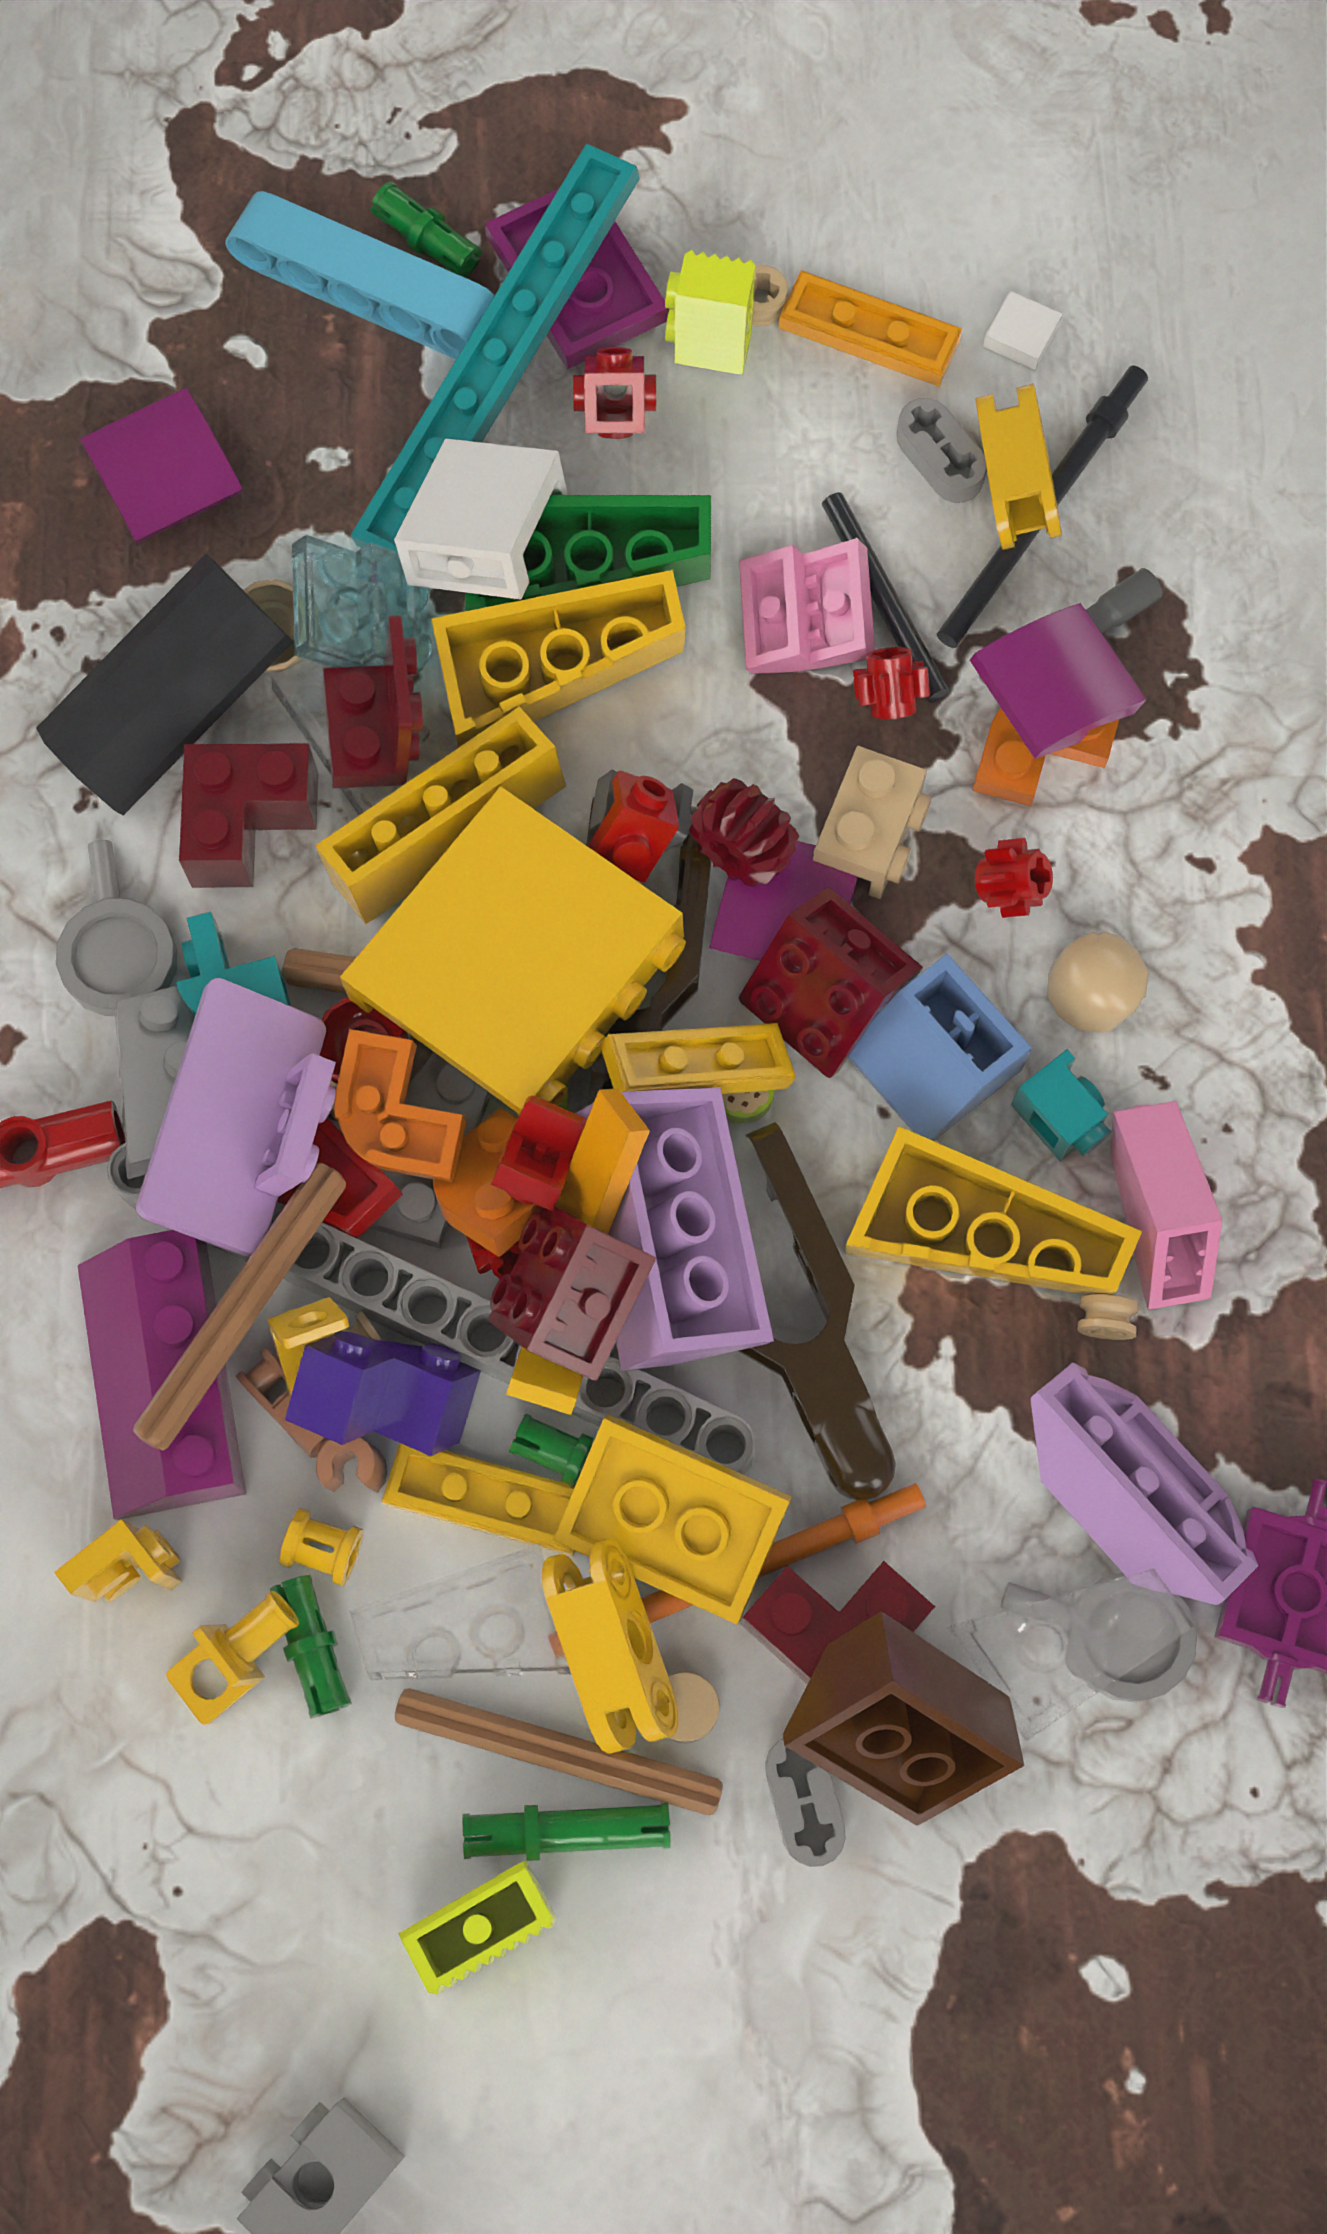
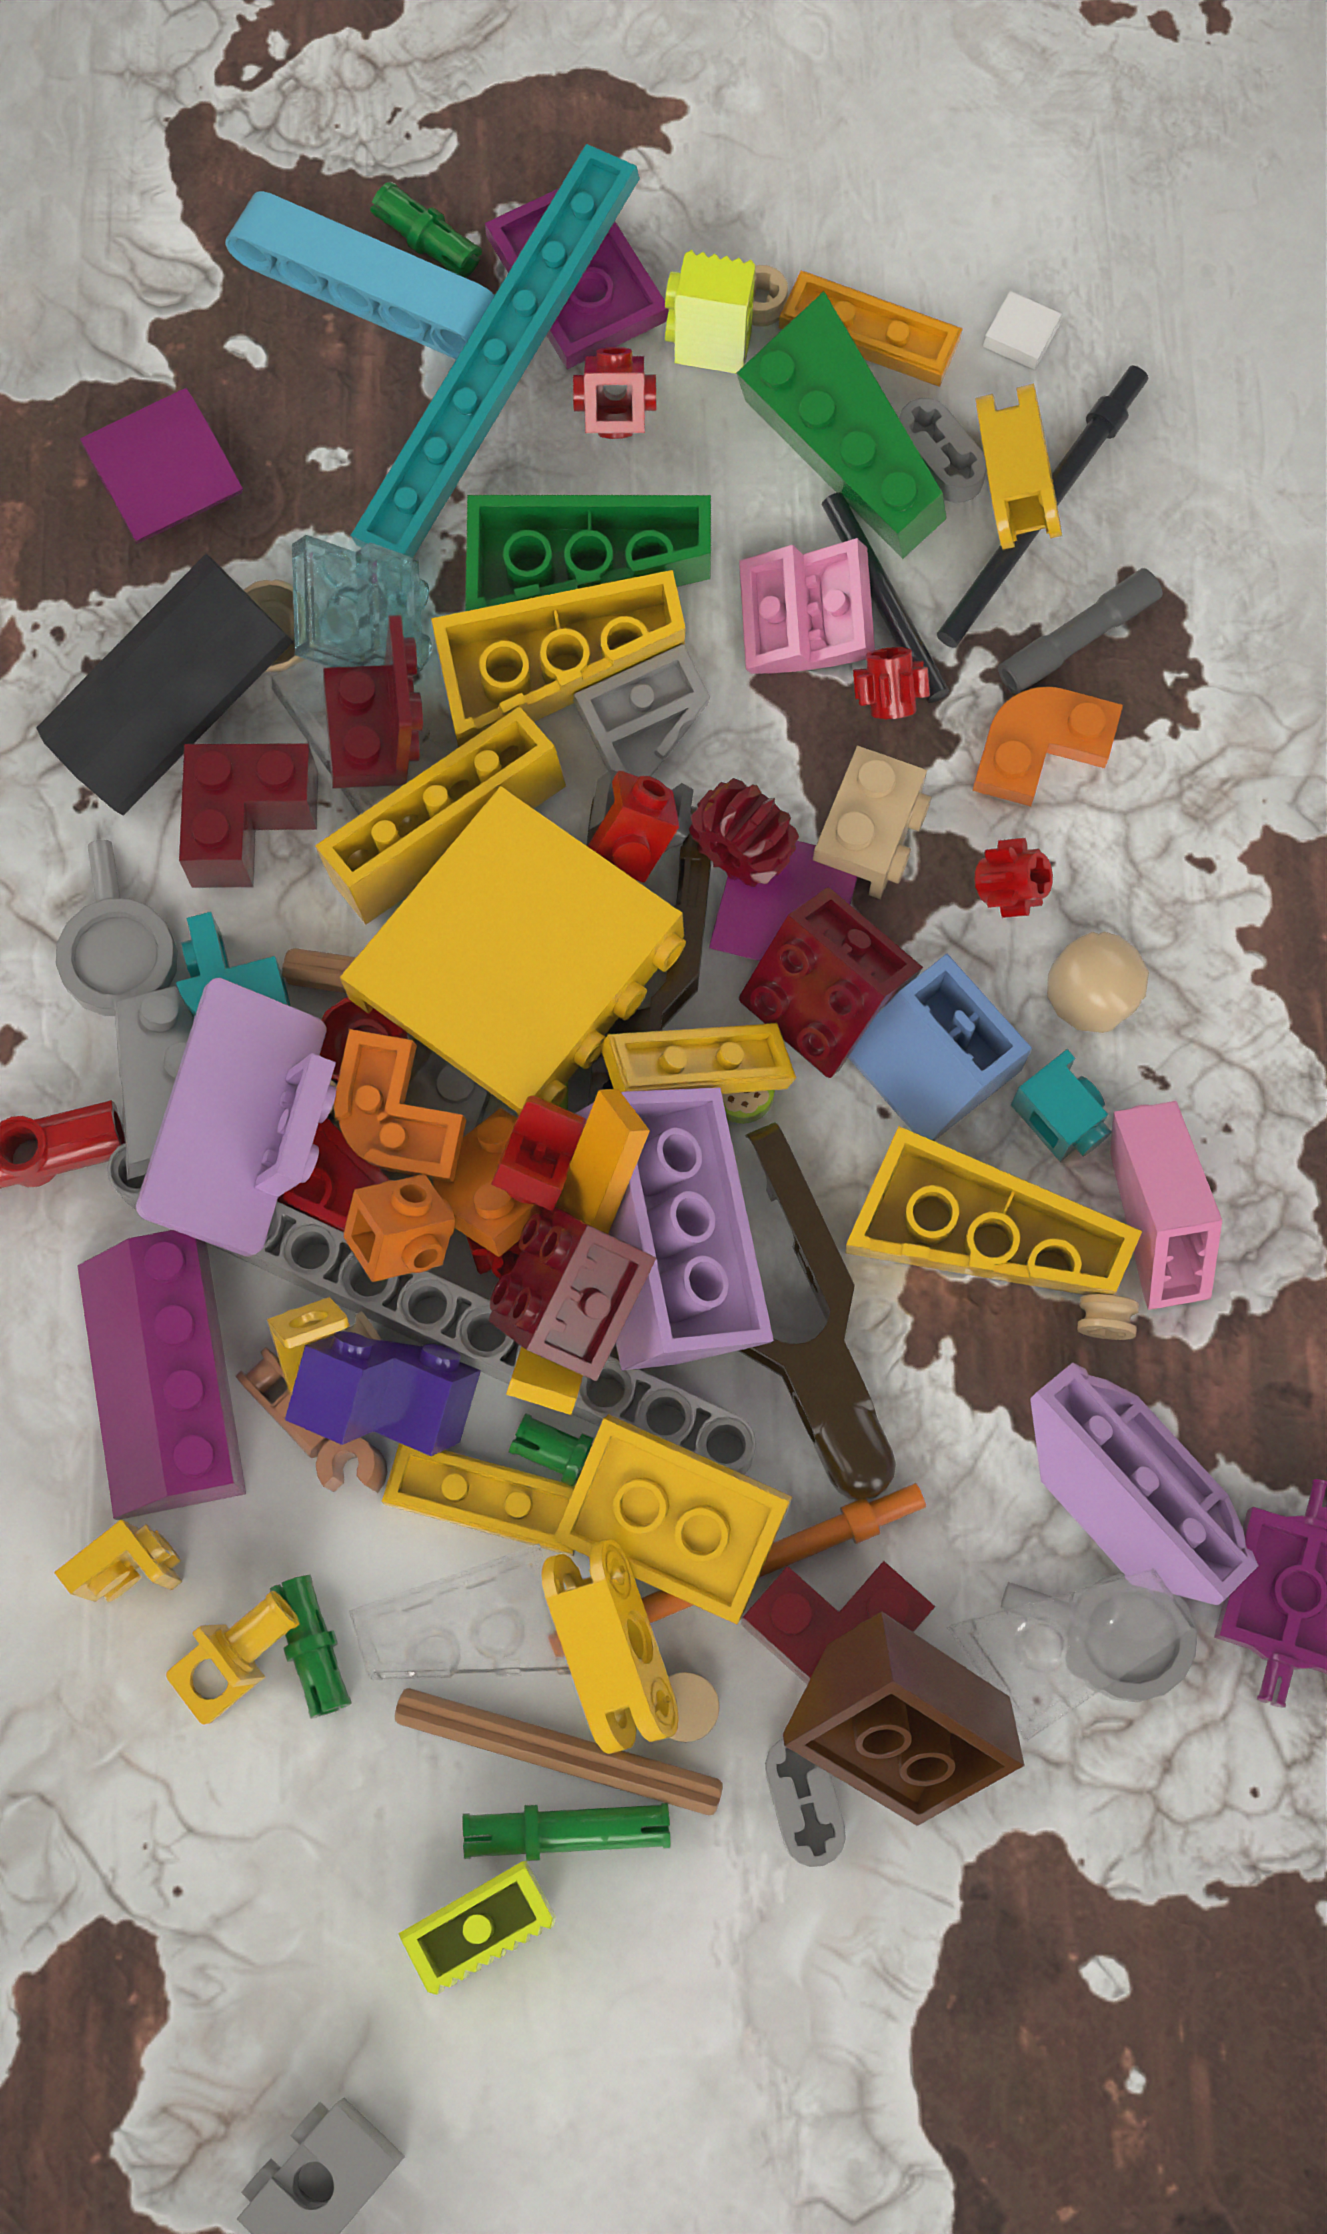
(239, 1308): medium nougat axle -> none
(305, 1530): yellow bush -> none
(399, 1227): none -> orange brick
(477, 517): white panel -> none
(643, 711): none -> light grey wing
(838, 419): none -> green wedge
(1057, 680): magenta slope -> none

